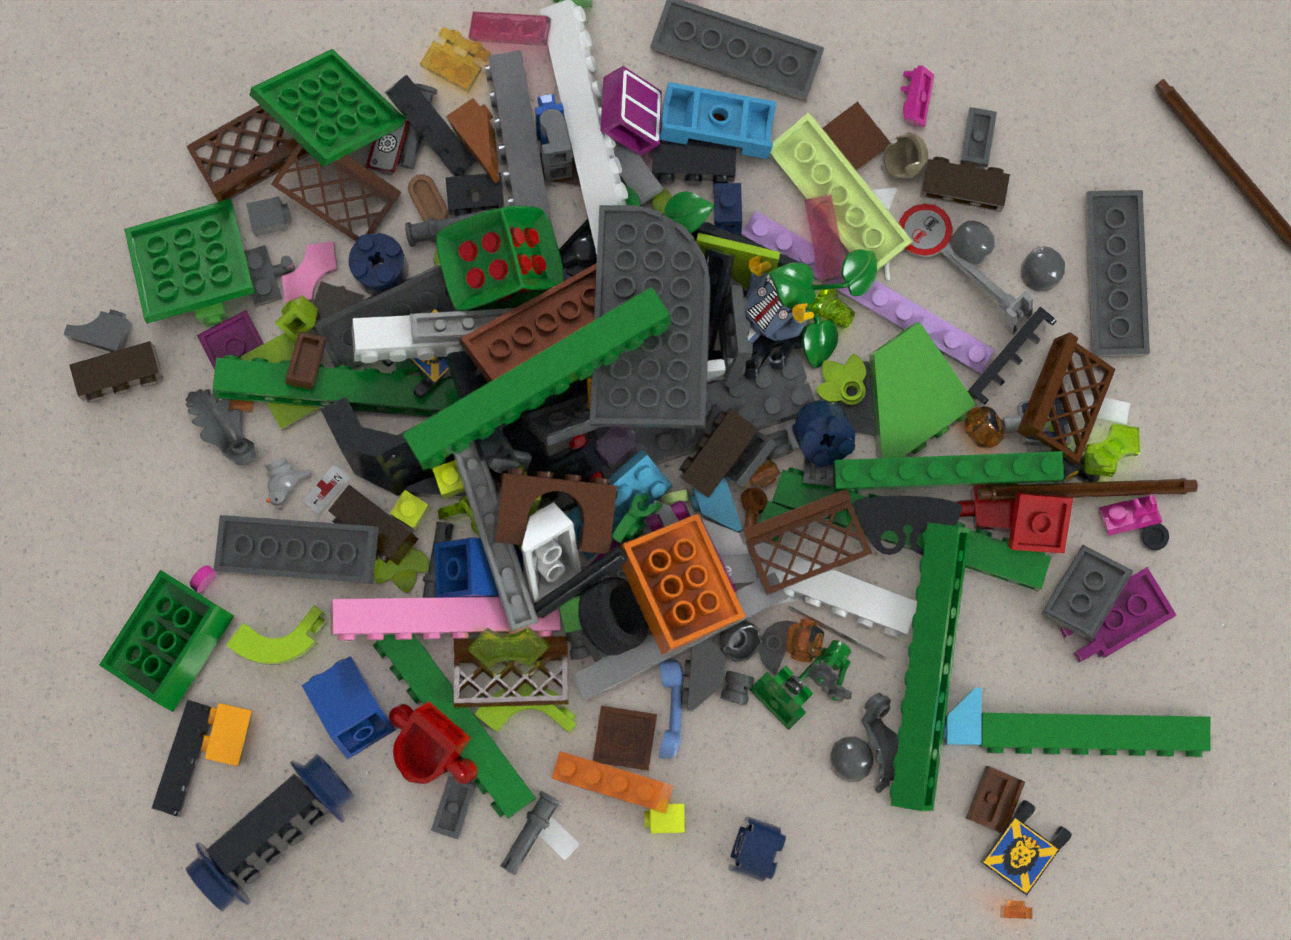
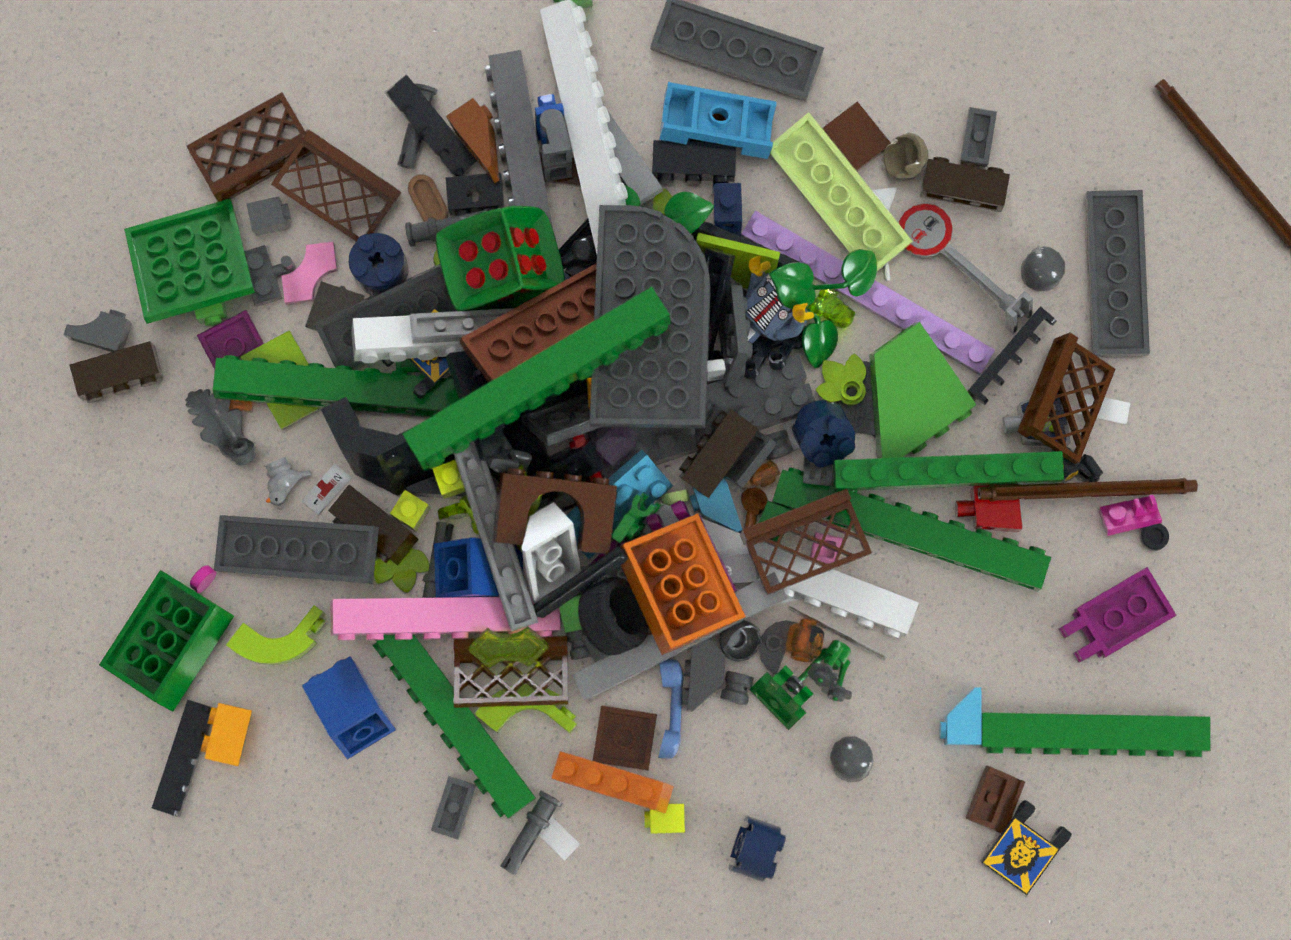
(268, 832): black brick -> none
(297, 317): lime brick -> none
(305, 360): reddish brown tile -> none
(327, 107): green plate -> none
(386, 151): slope -> none
(429, 745): red piece -> none
(450, 65): clear yellow plate -> none
(509, 28): clear pink plate -> none
(631, 110): magenta brick -> none
(825, 237): clear pink plate -> none
(826, 555): none -> bright pink tile
(881, 738): dark grey plant -> none
(894, 512): black piece -> none
(918, 95): dark pink plate -> none
(929, 667): green brick -> none
(973, 241): dark grey hair -> none
(984, 427): clear orange head -> none
(1016, 909): clear orange plate -> none
(1040, 522): red plate -> none
(1087, 593): dark grey tile -> none
(1103, 456): clear neon green tile -> none

